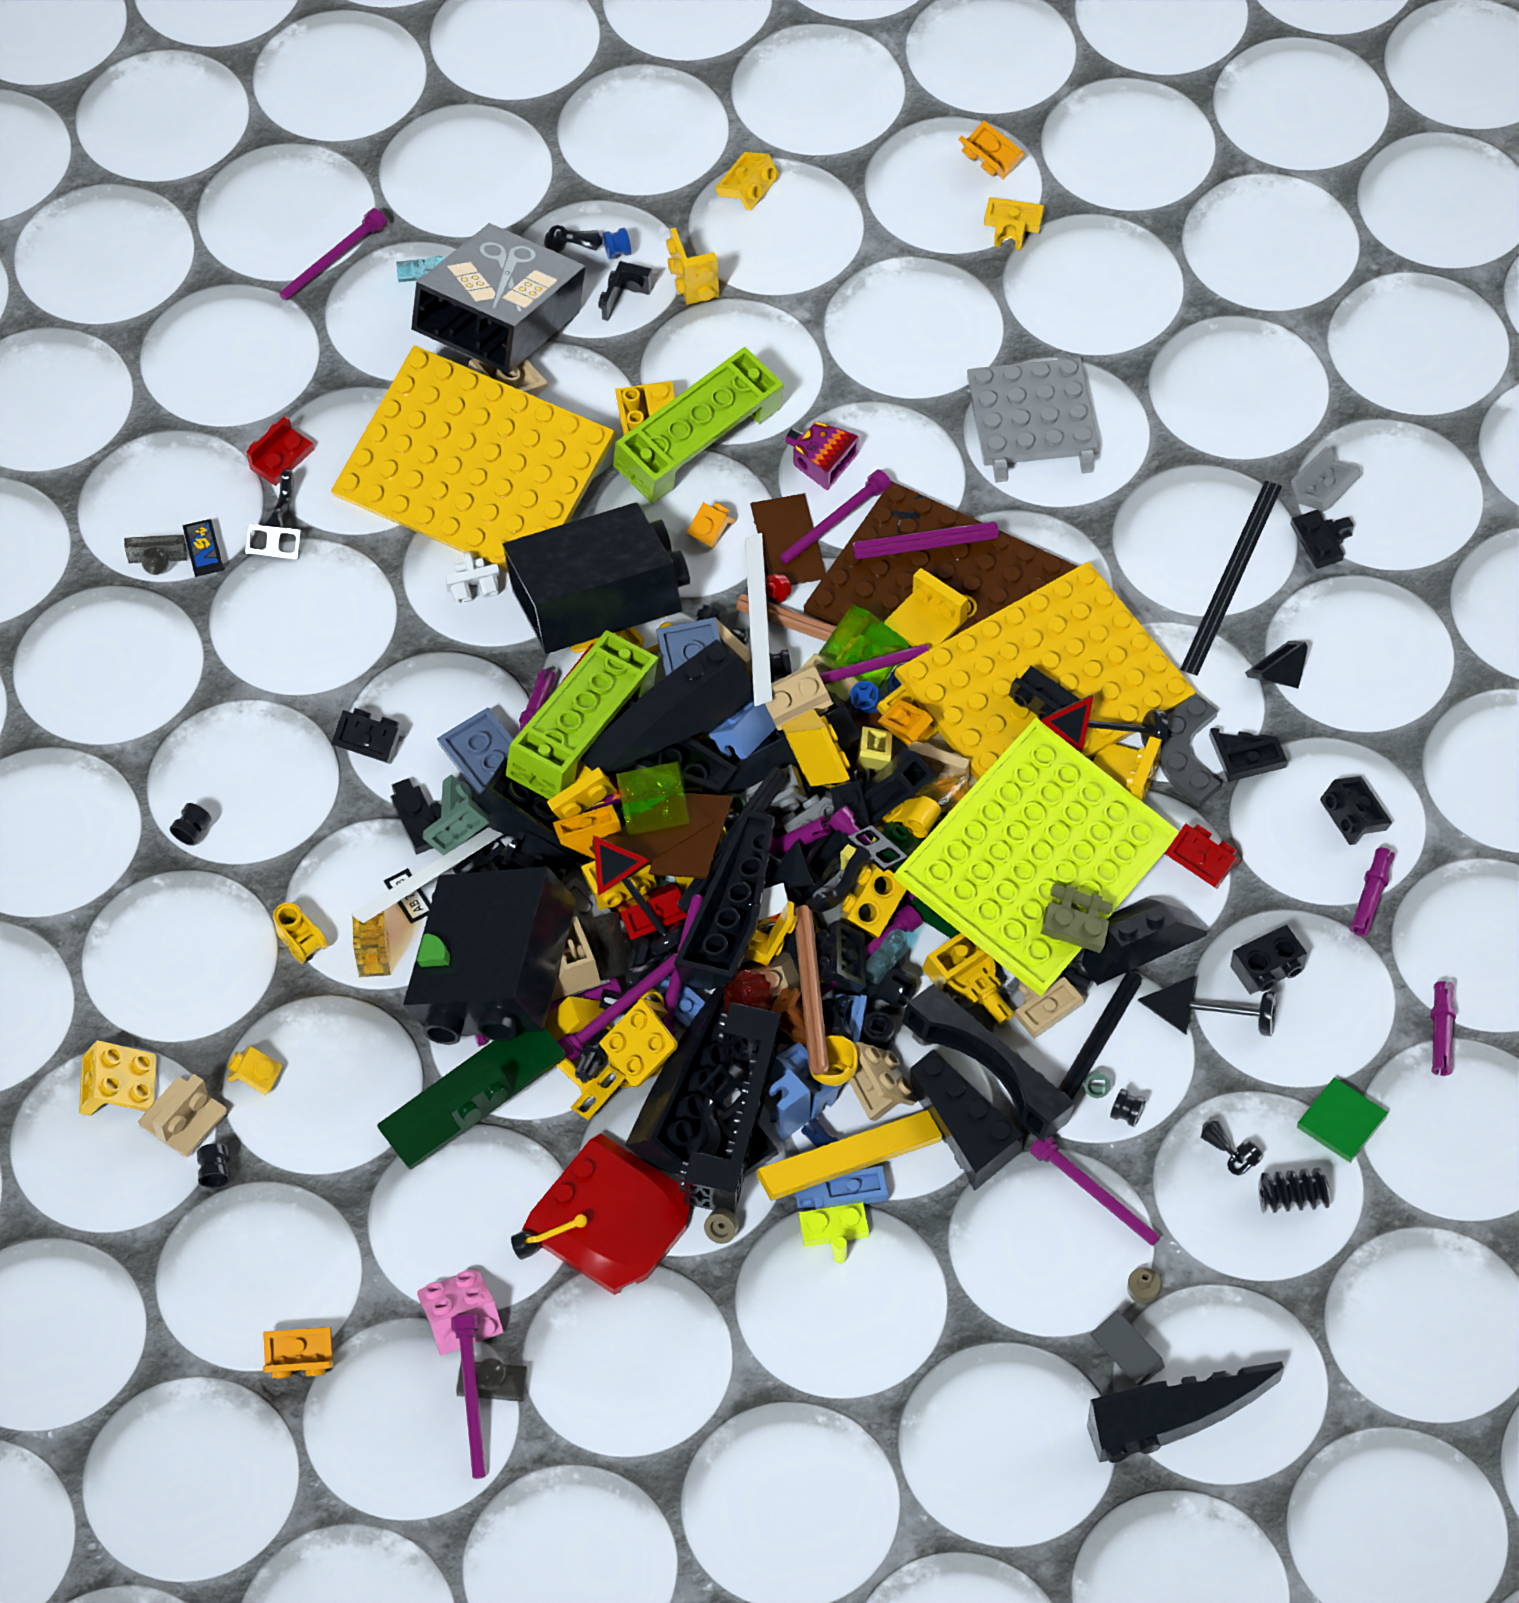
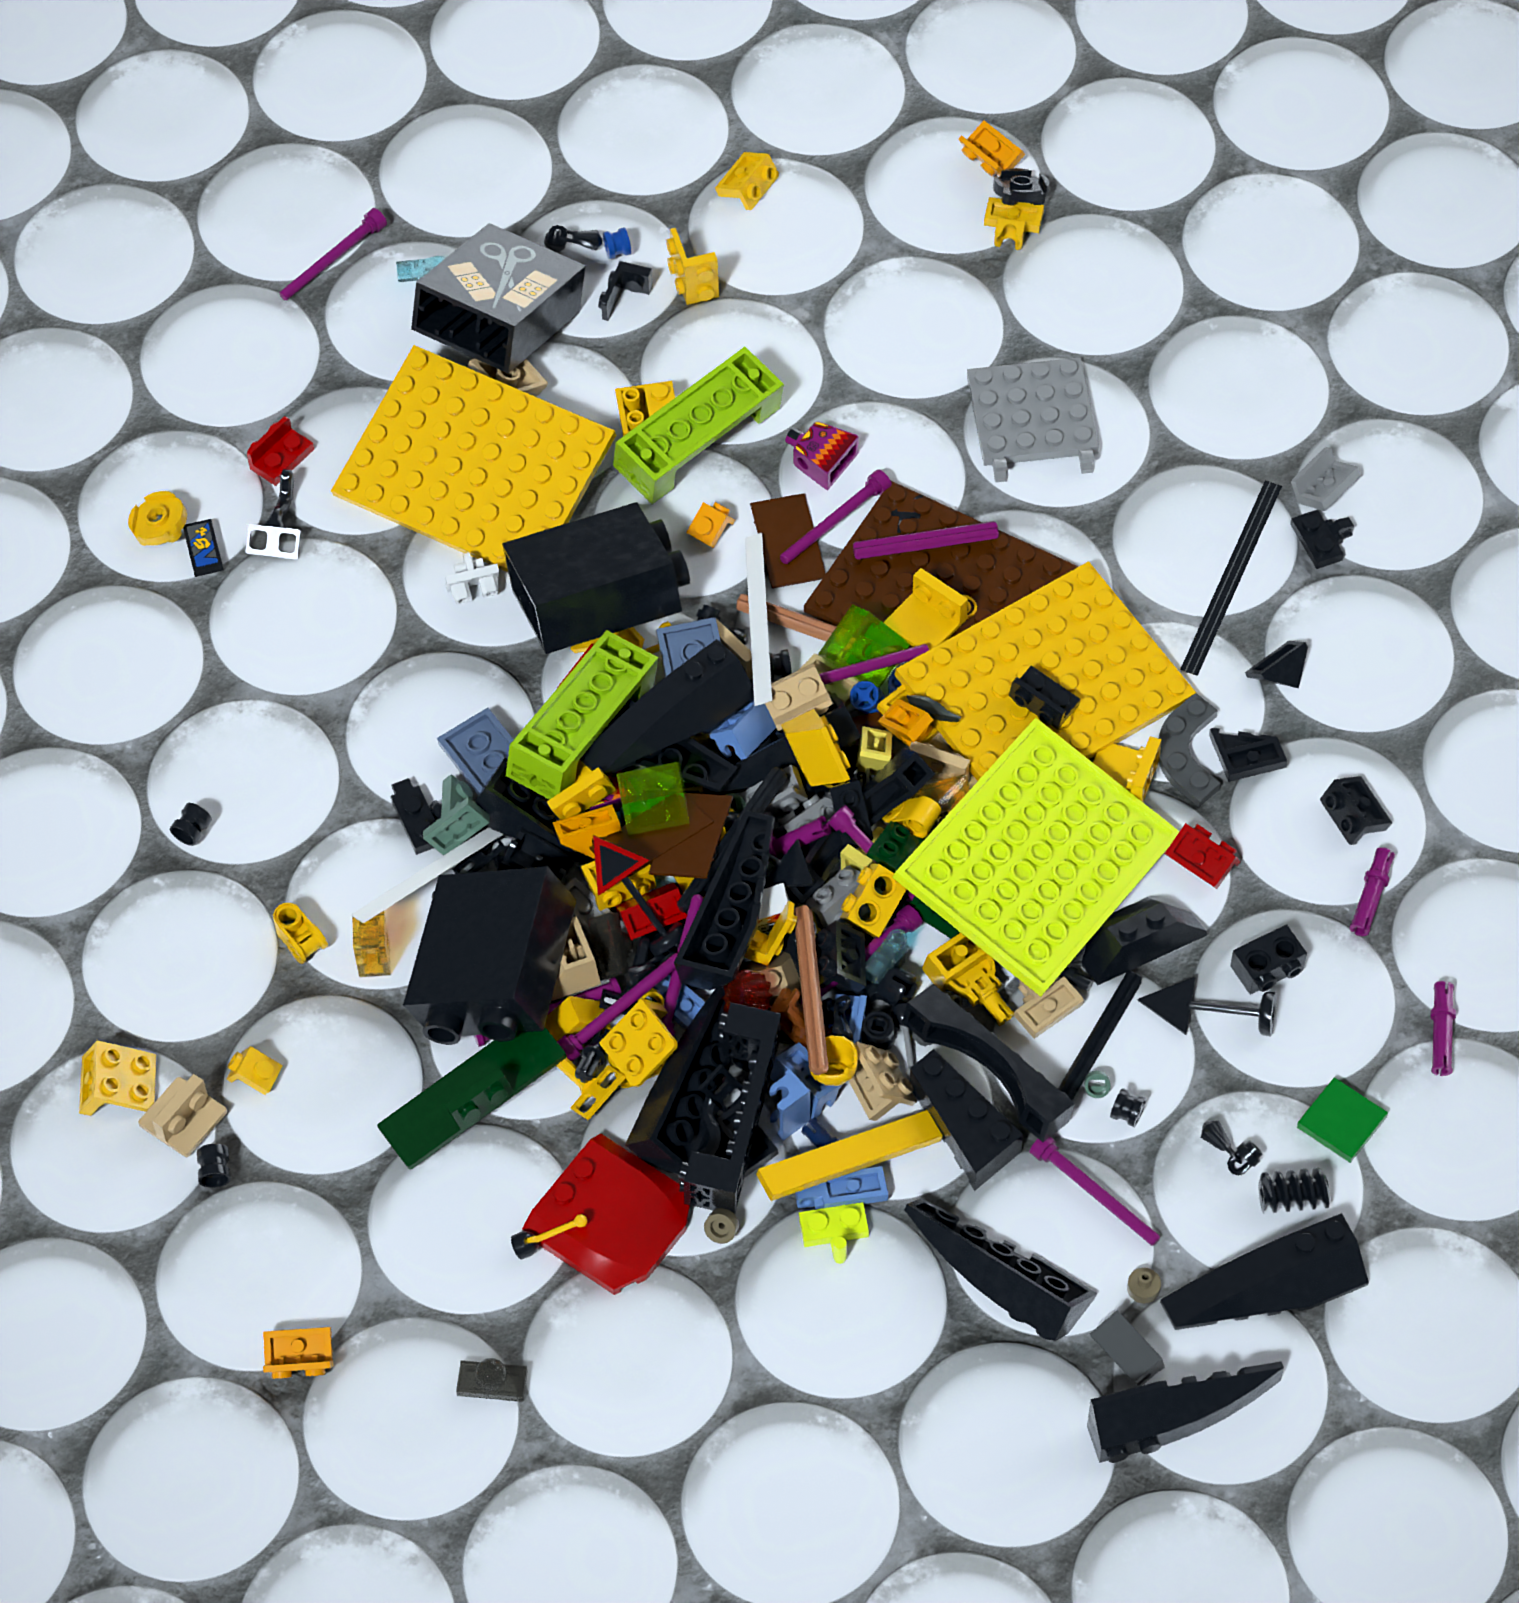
(155, 551): clear smoke tile -> none
(164, 530): none -> yellow plate
(367, 736): black bracket -> none
(416, 904): sticker -> none
(432, 952): bright green tile -> none
(459, 1296): bright pink bracket -> none
(464, 1329): magenta piece -> none
(538, 697): magenta pin -> none
(778, 587): red plate -> none
(864, 854): black piece -> none
(897, 1014): none -> hinge
(933, 708): none -> pearl dark grey bar
(1019, 186): none -> black plate
(1024, 1287): none -> black wedge
(1073, 925): olive plate -> none
(1074, 720): black piece -> none
(1277, 1277): none -> black wedge

